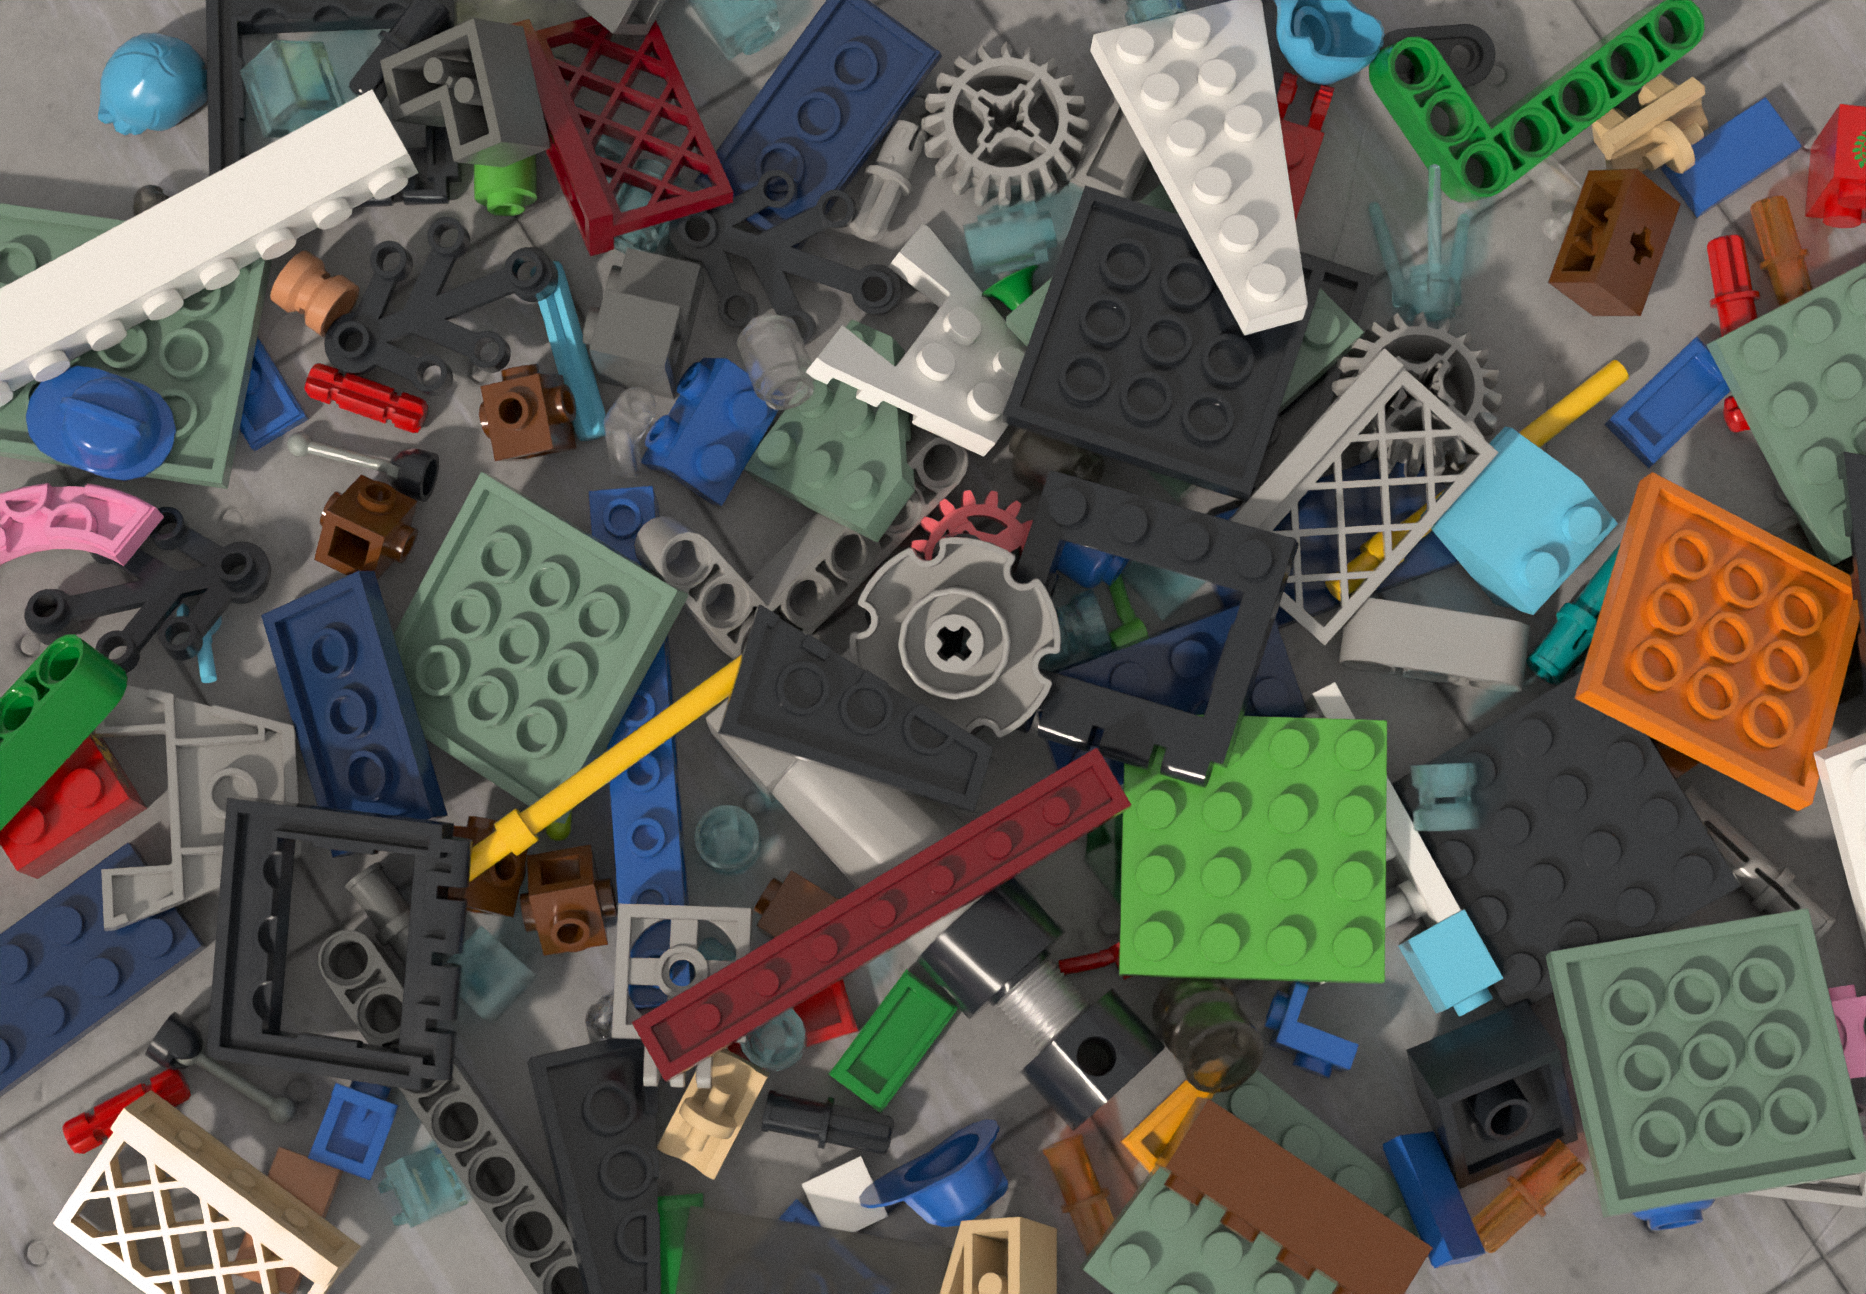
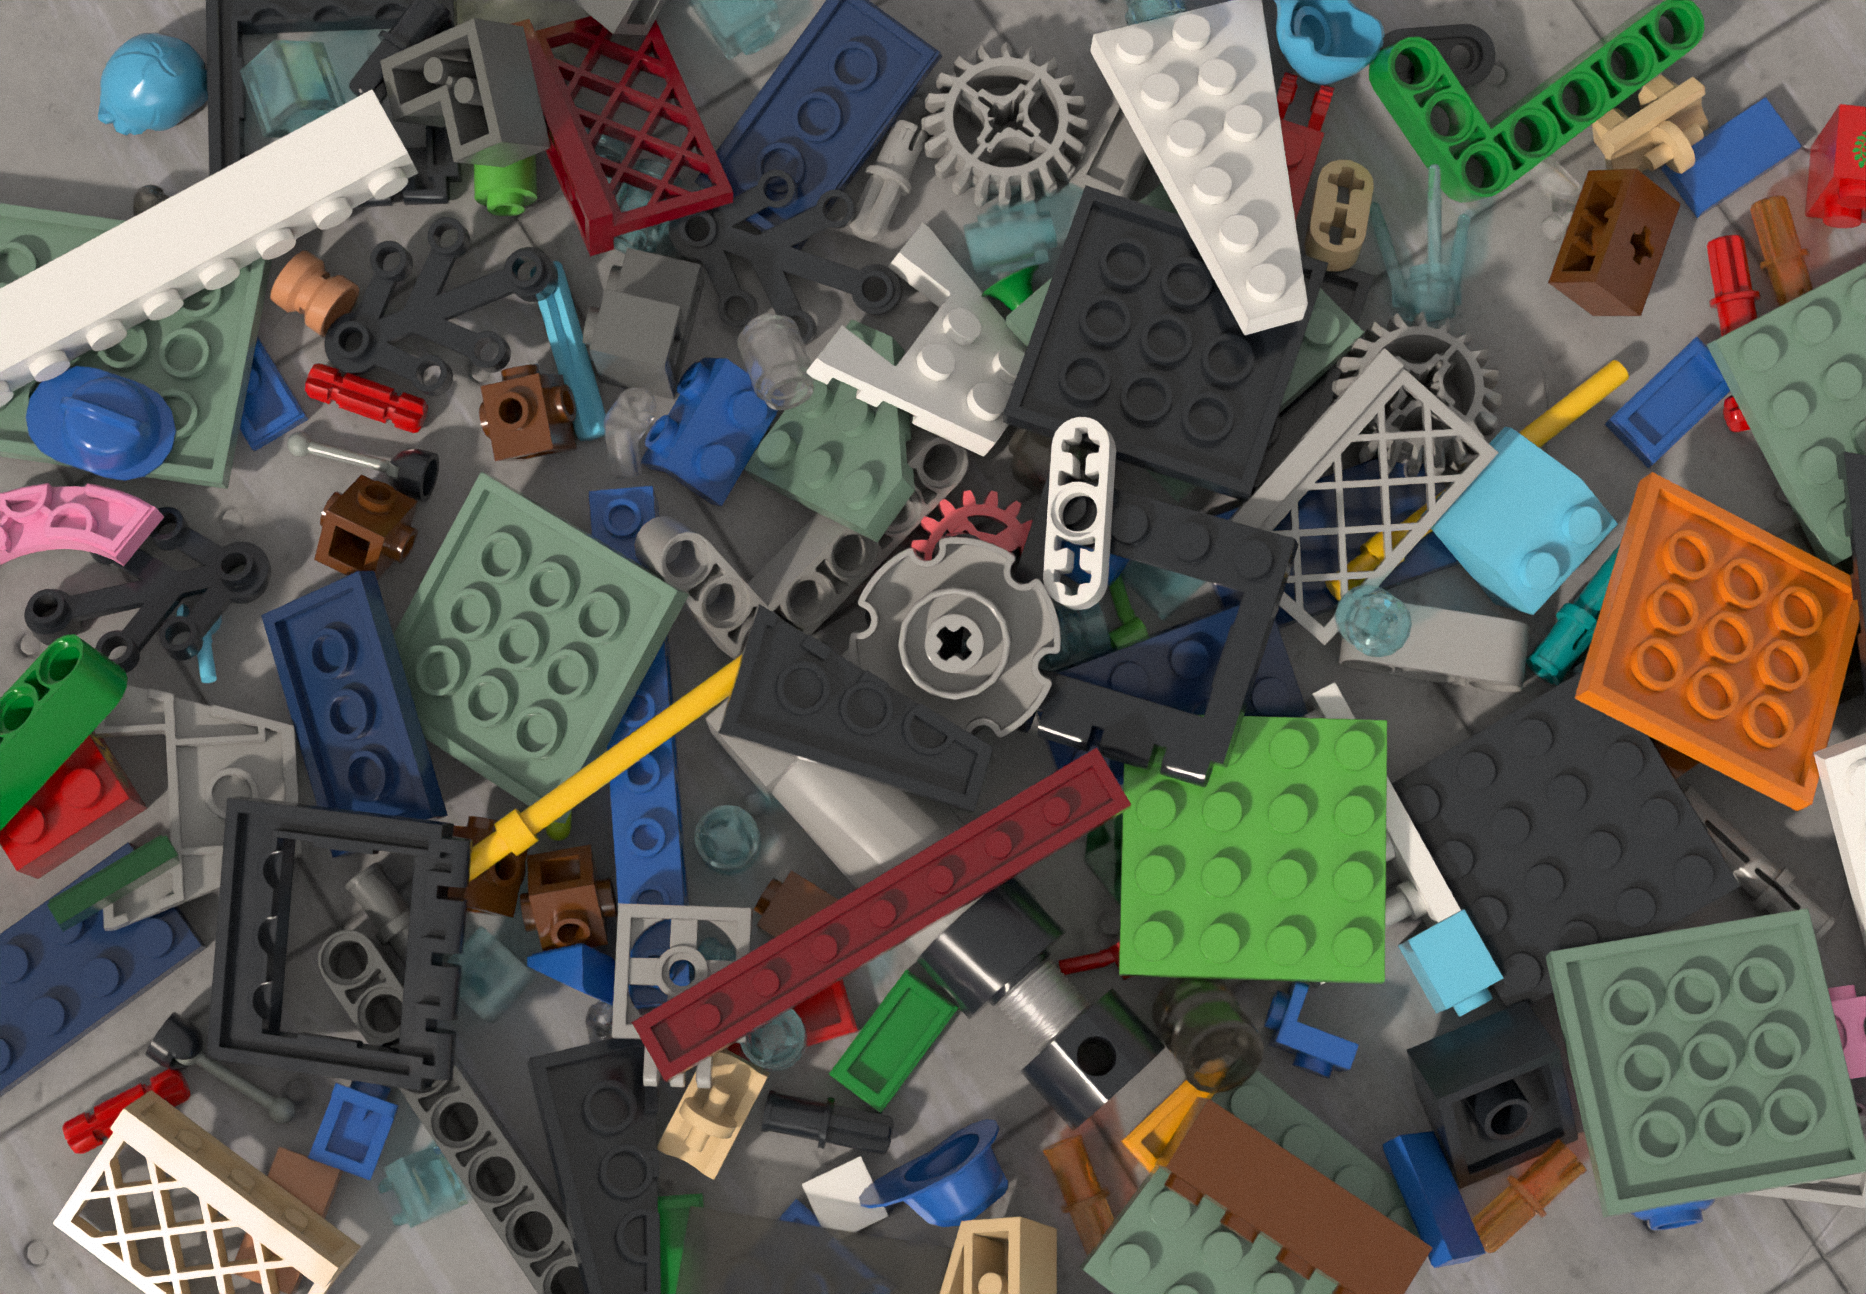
(113, 882): none -> dark green tile
(578, 968): none -> blue slope
(1061, 561): none -> white beam
(1350, 216): none -> tan beam
(1363, 609): none -> clear light blue wheel
(1444, 781): clear light blue wheel -> none

